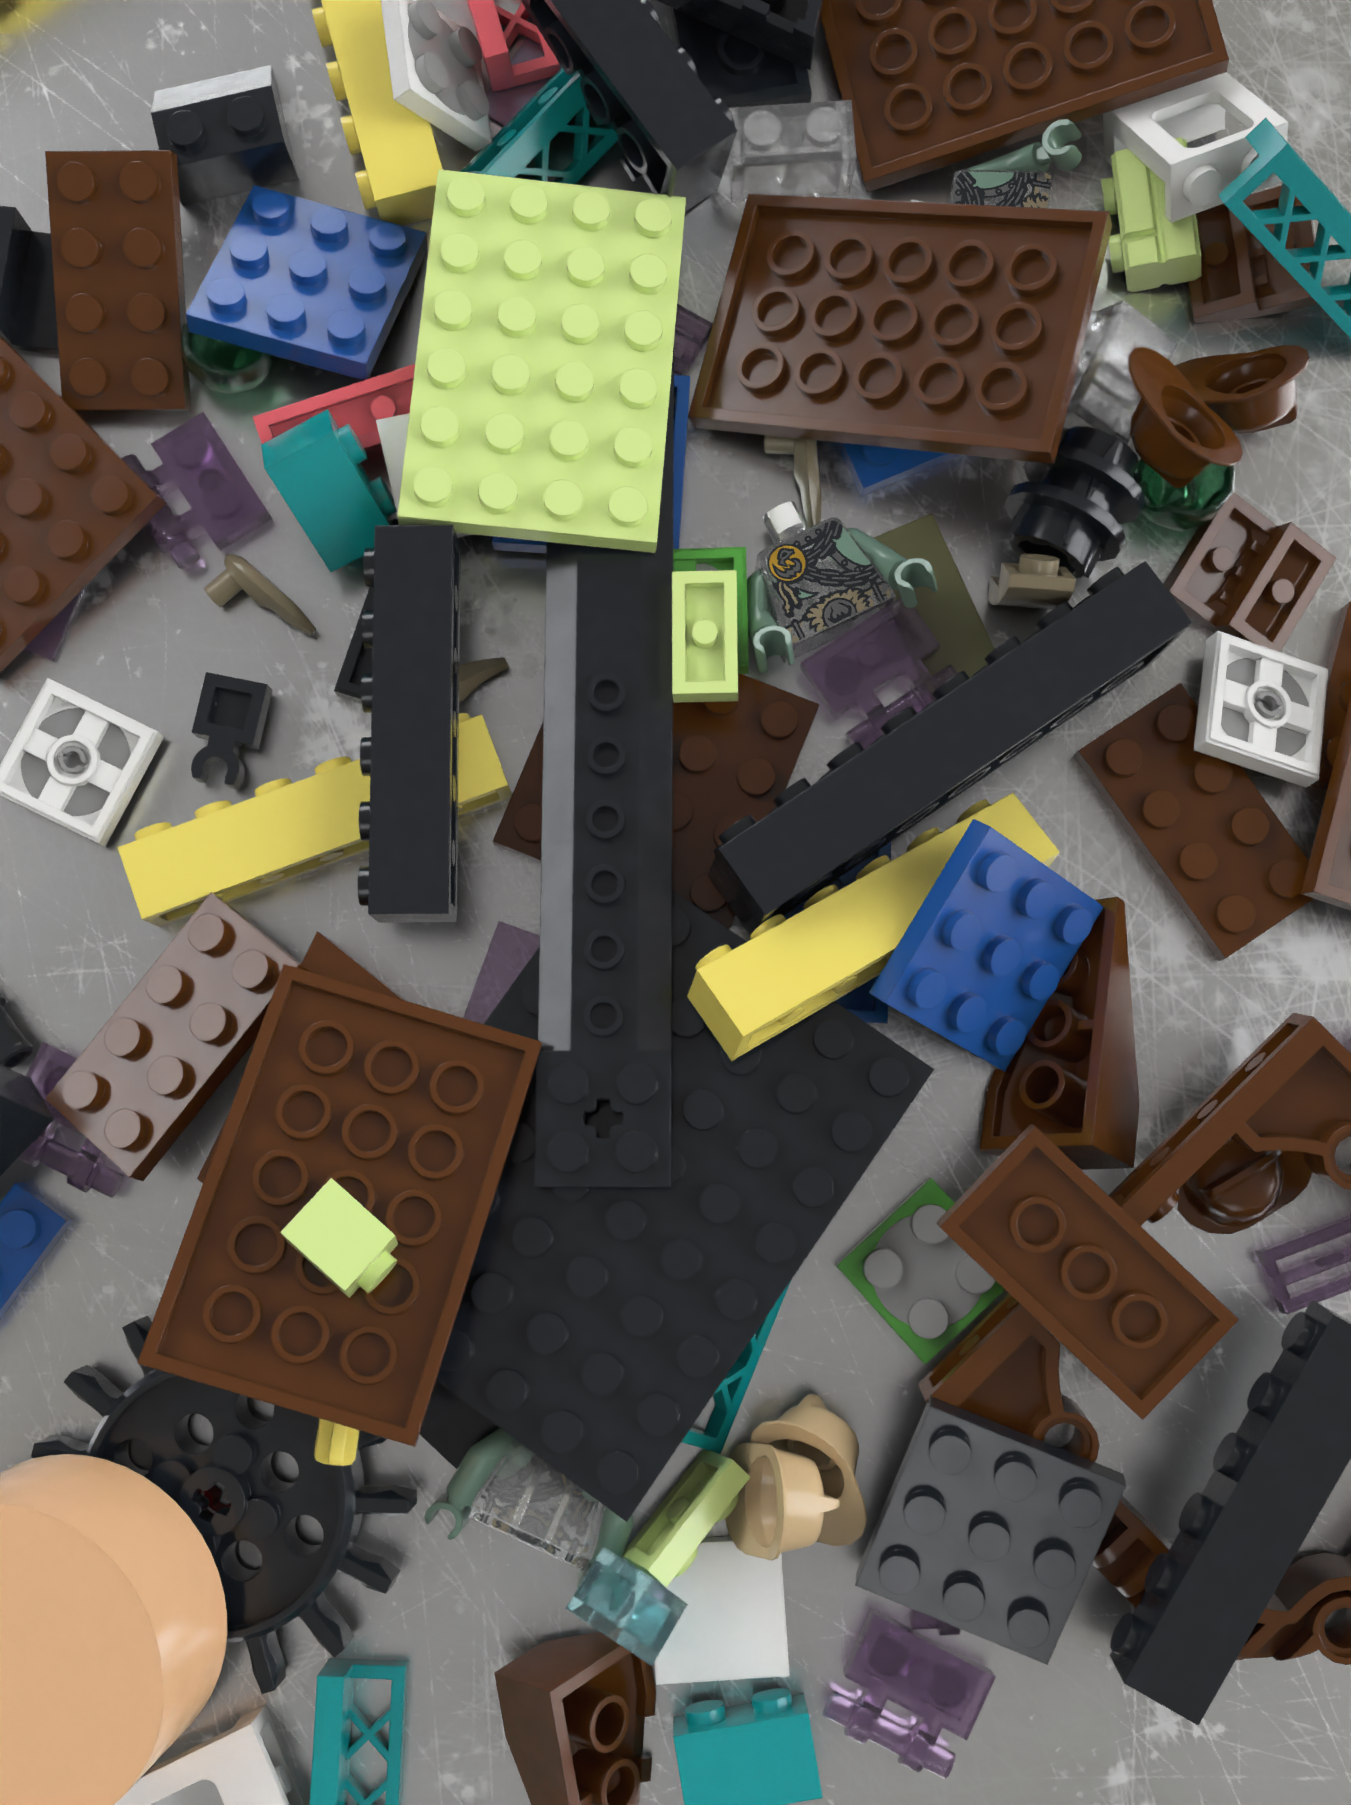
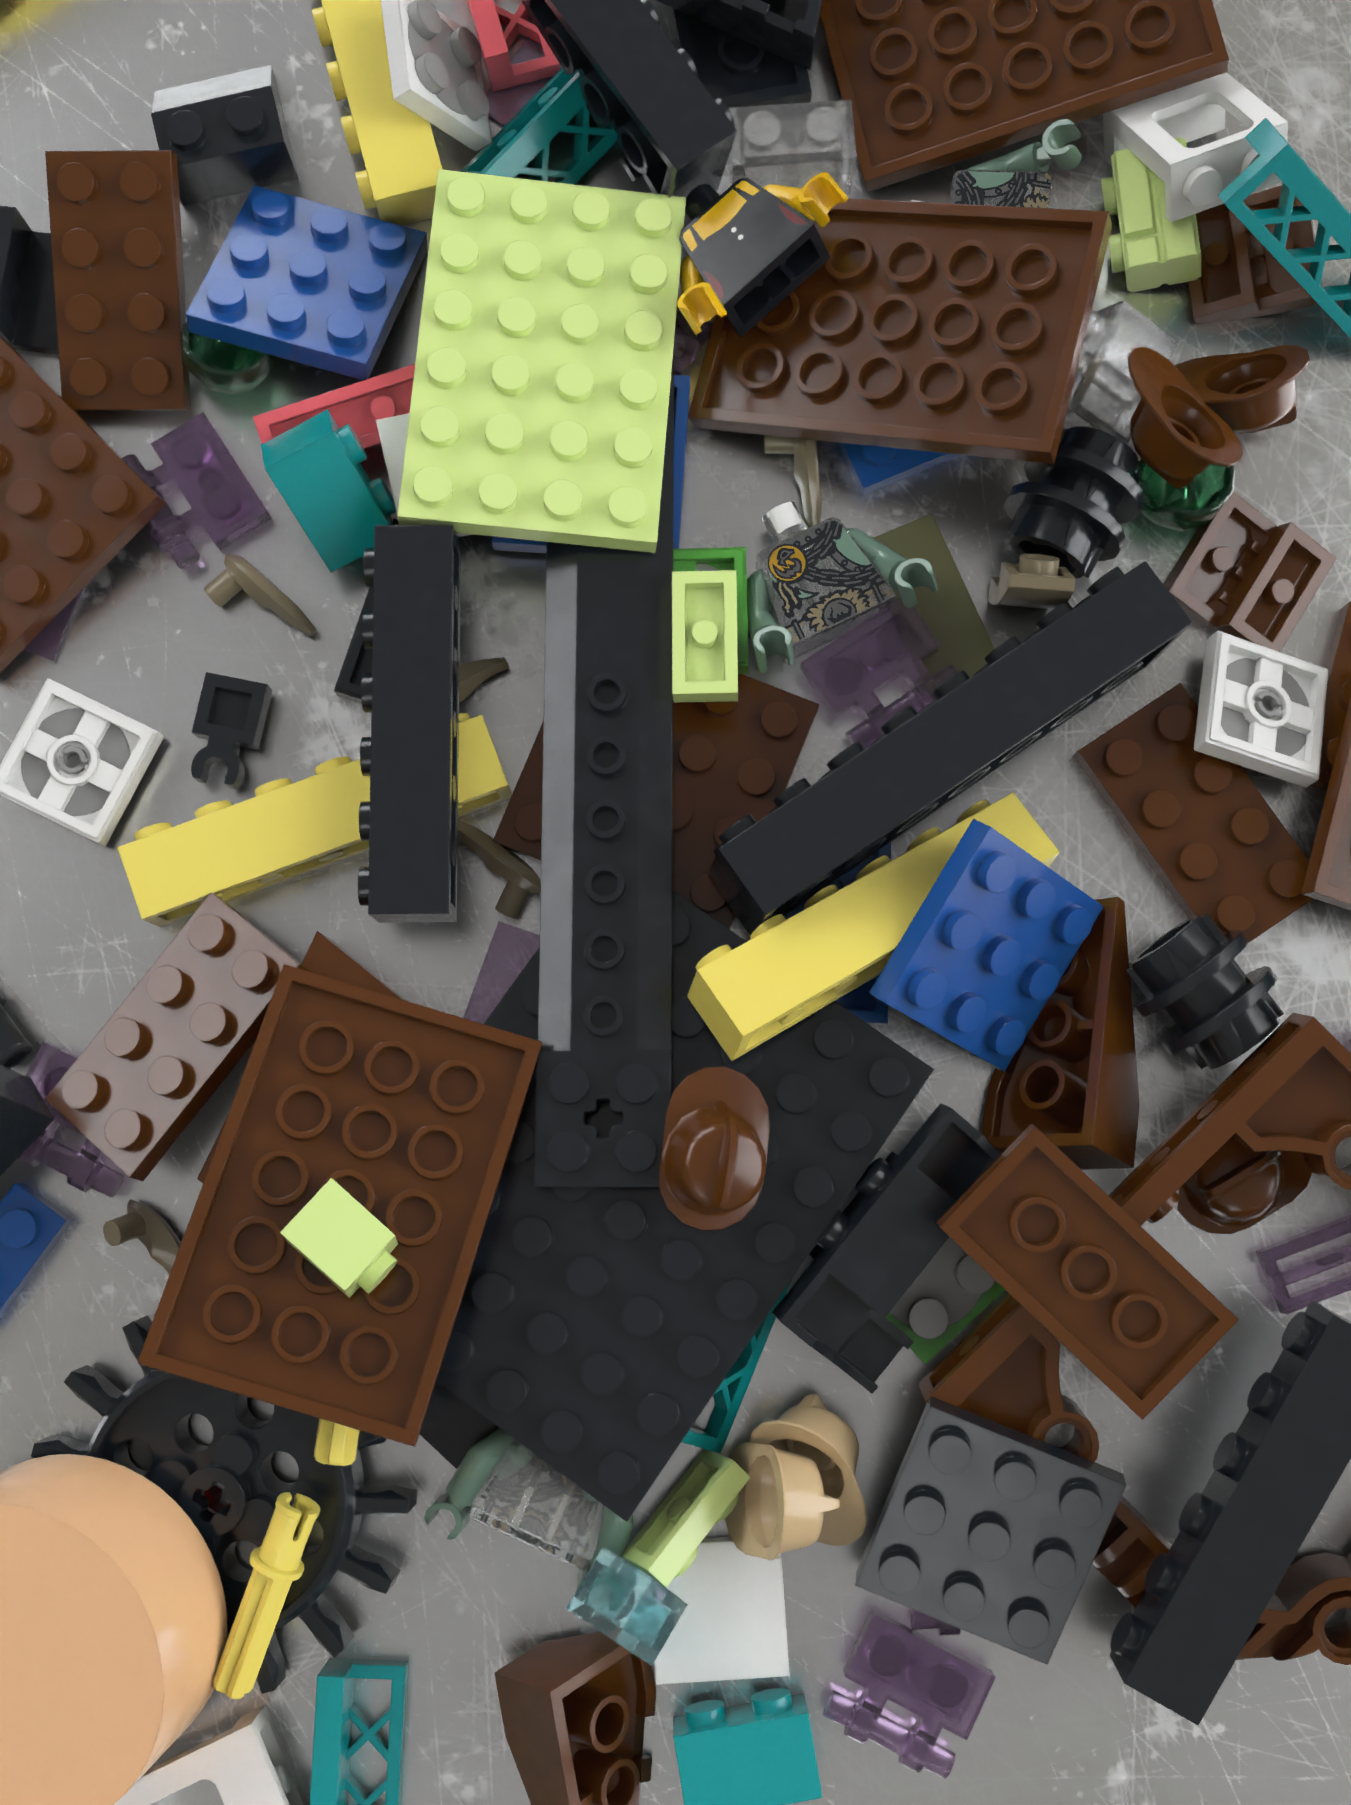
(149, 1228): none -> dark tan bar
(274, 1569): none -> light yellow axle
(502, 861): none -> dark tan bar
(714, 1148): none -> reddish brown piece
(751, 247): none -> black torso
(882, 1246): none -> black bracket
(1205, 992): none -> black piece

